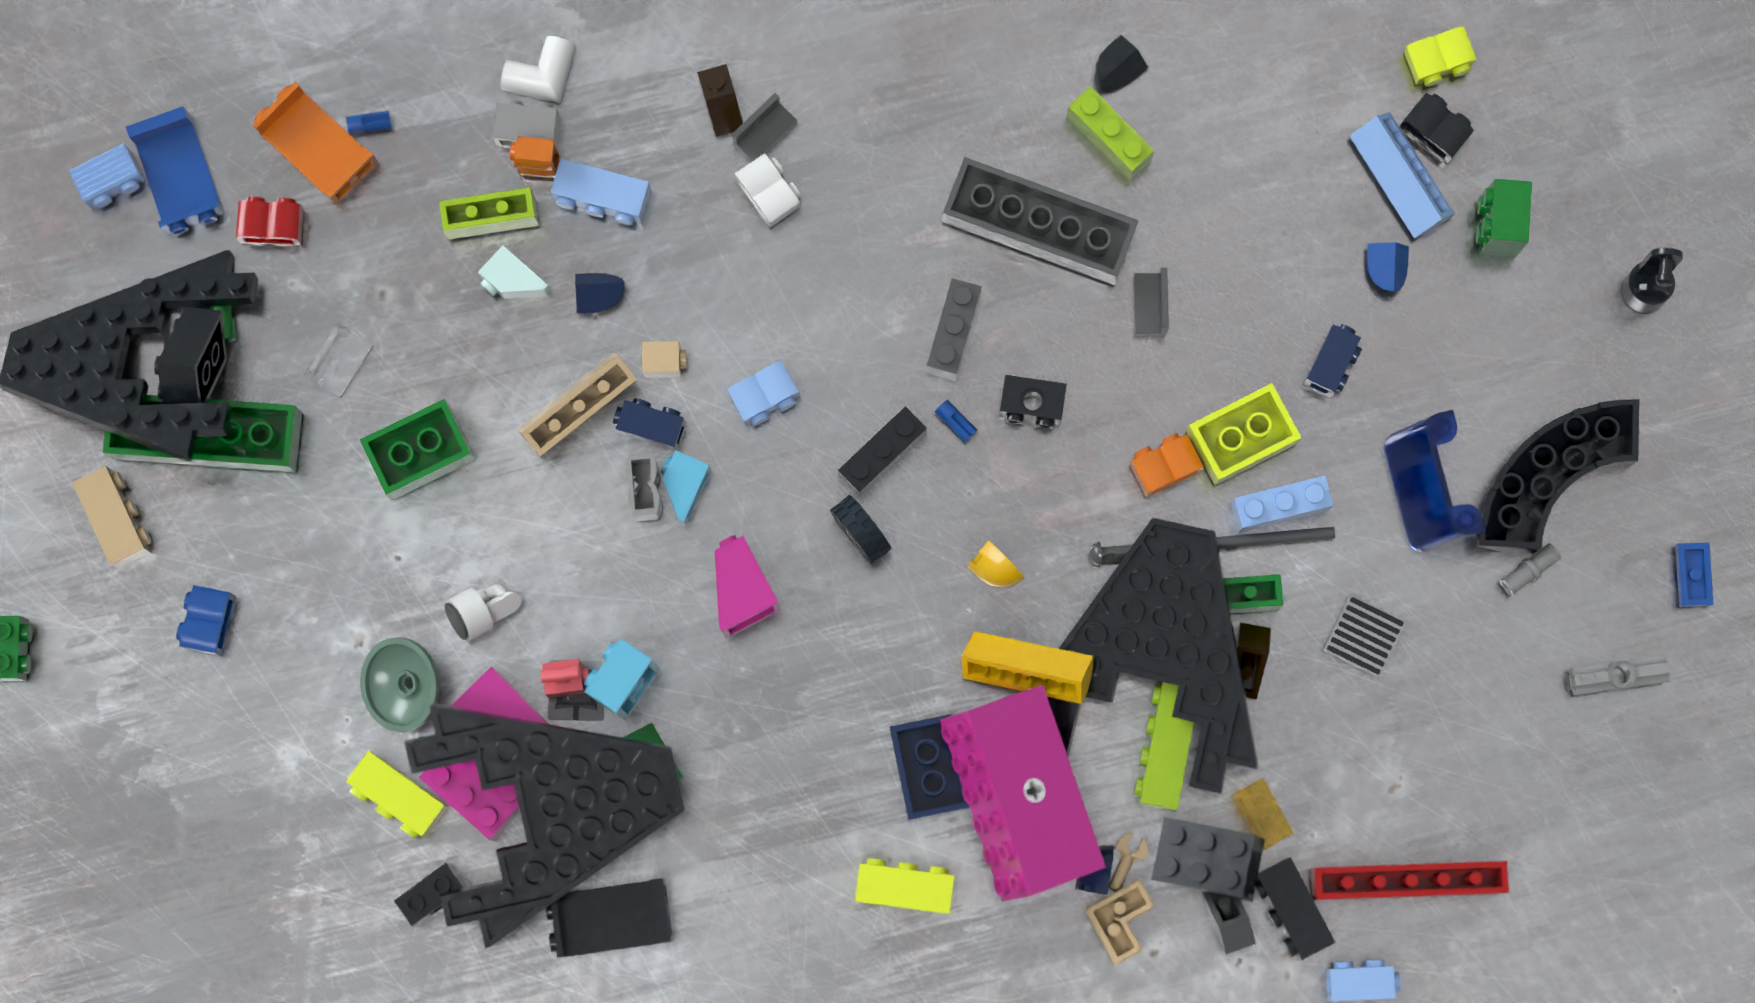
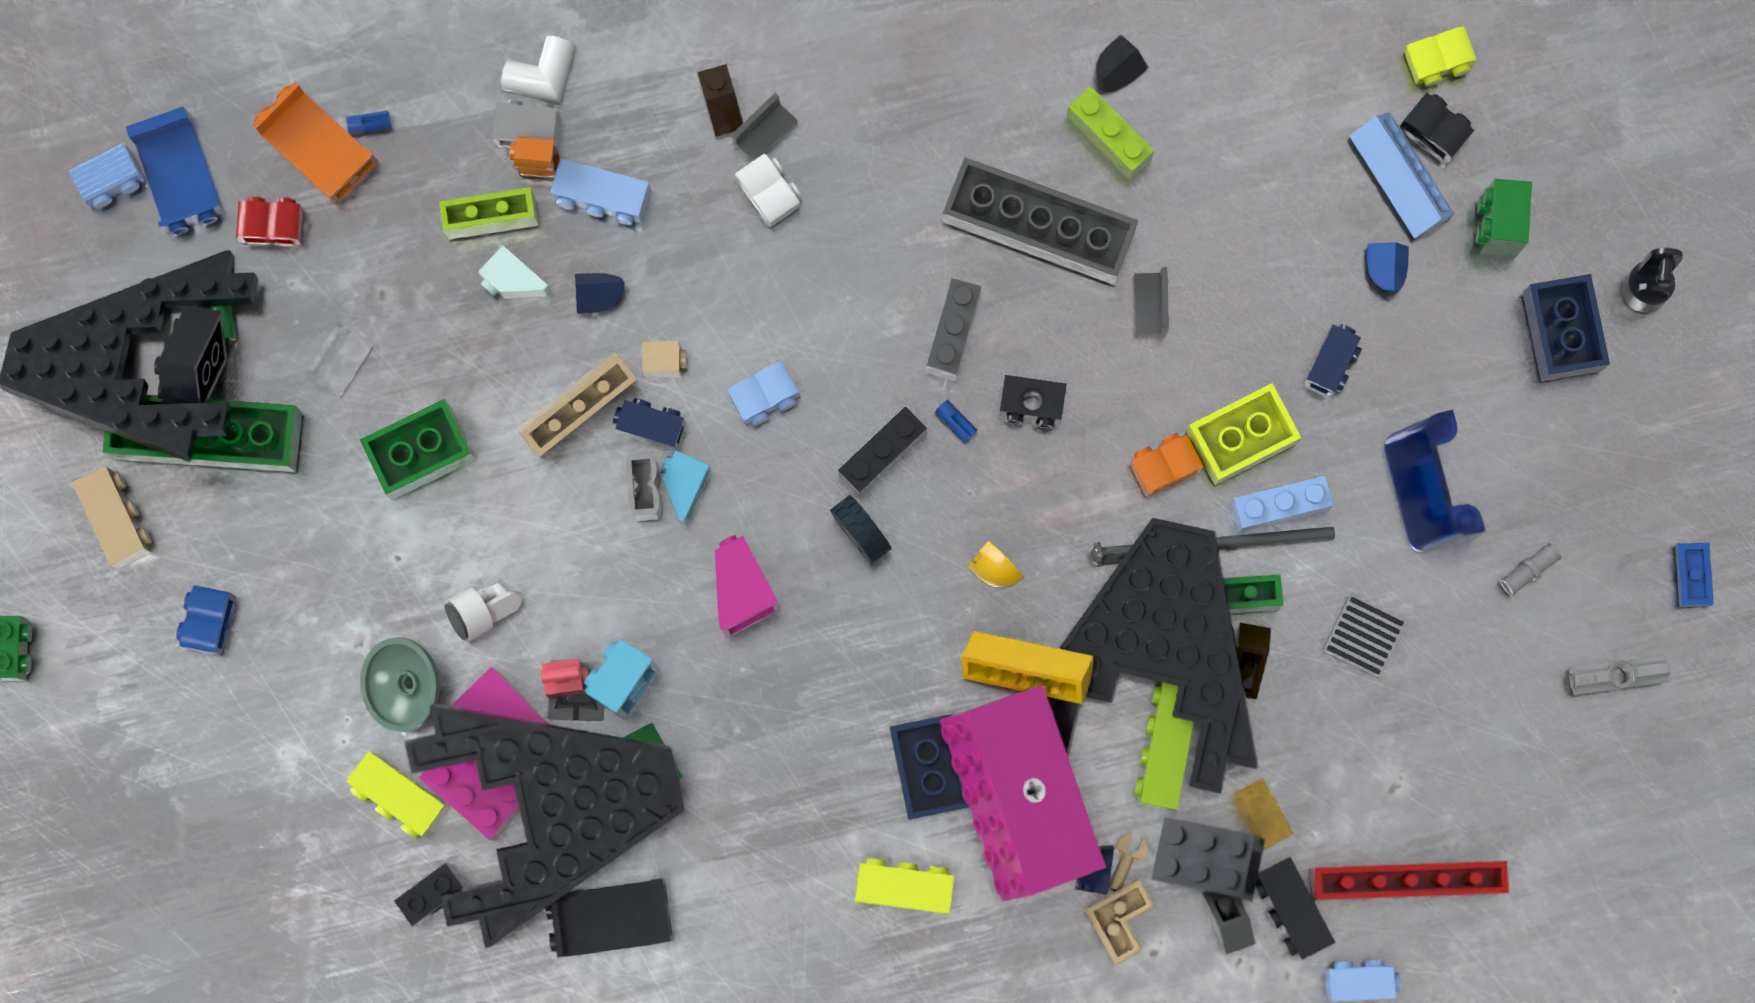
(1549, 463): black brick -> none
(1566, 327): none -> dark blue brick

